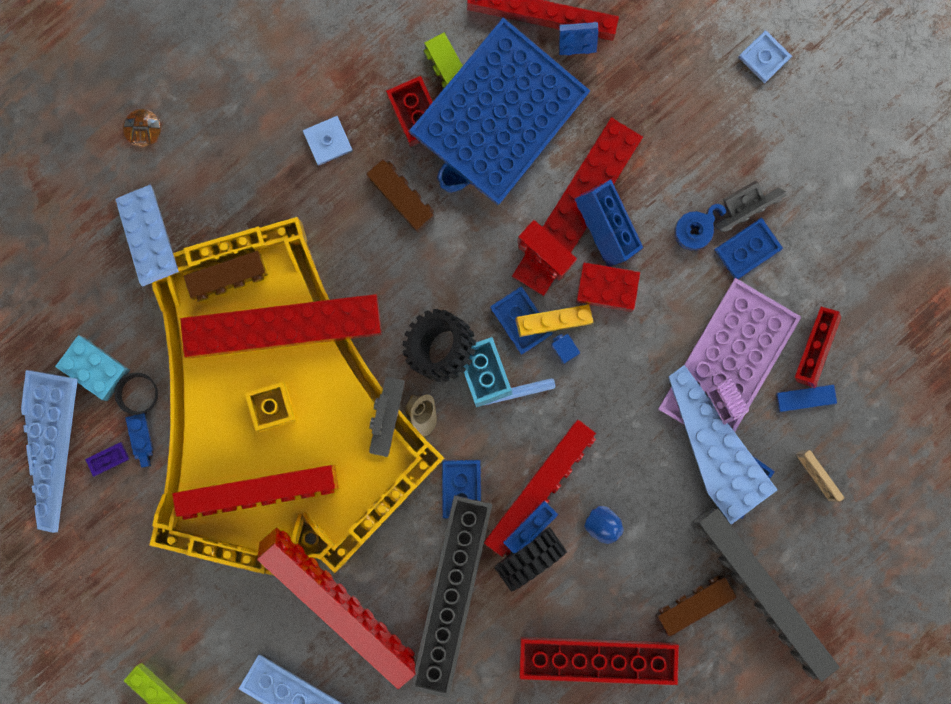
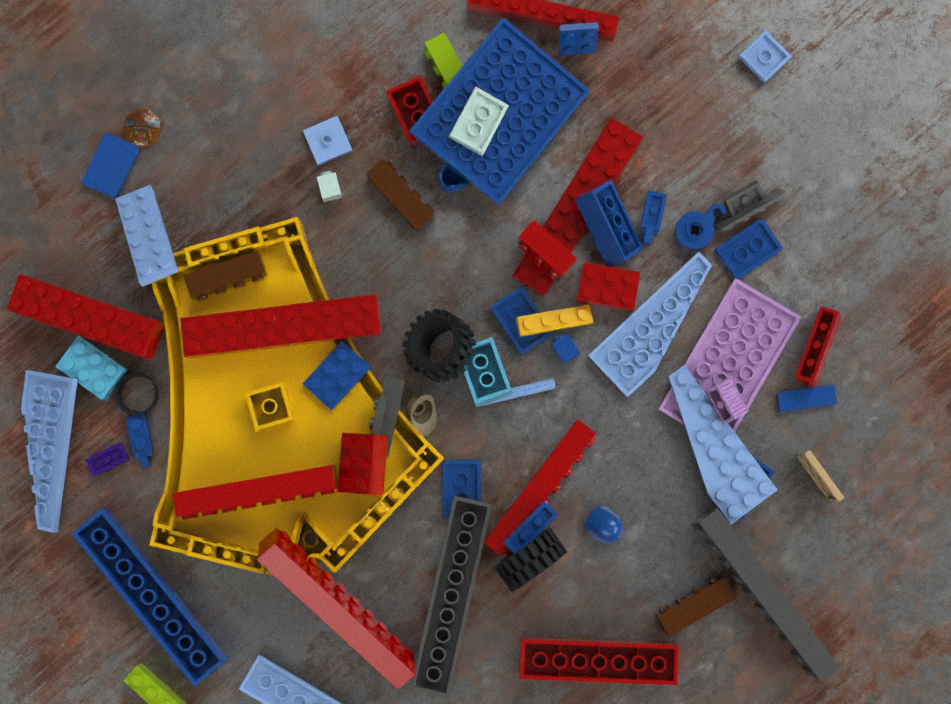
(86, 316): none -> red brick
(110, 165): none -> blue tile
(150, 596): none -> blue brick
(329, 186): none -> light aqua brick
(337, 375): none -> blue plate
(362, 463): none -> red brick
(478, 121): none -> light aqua tile
(643, 338): none -> light blue wing
(652, 215): none -> blue hinge

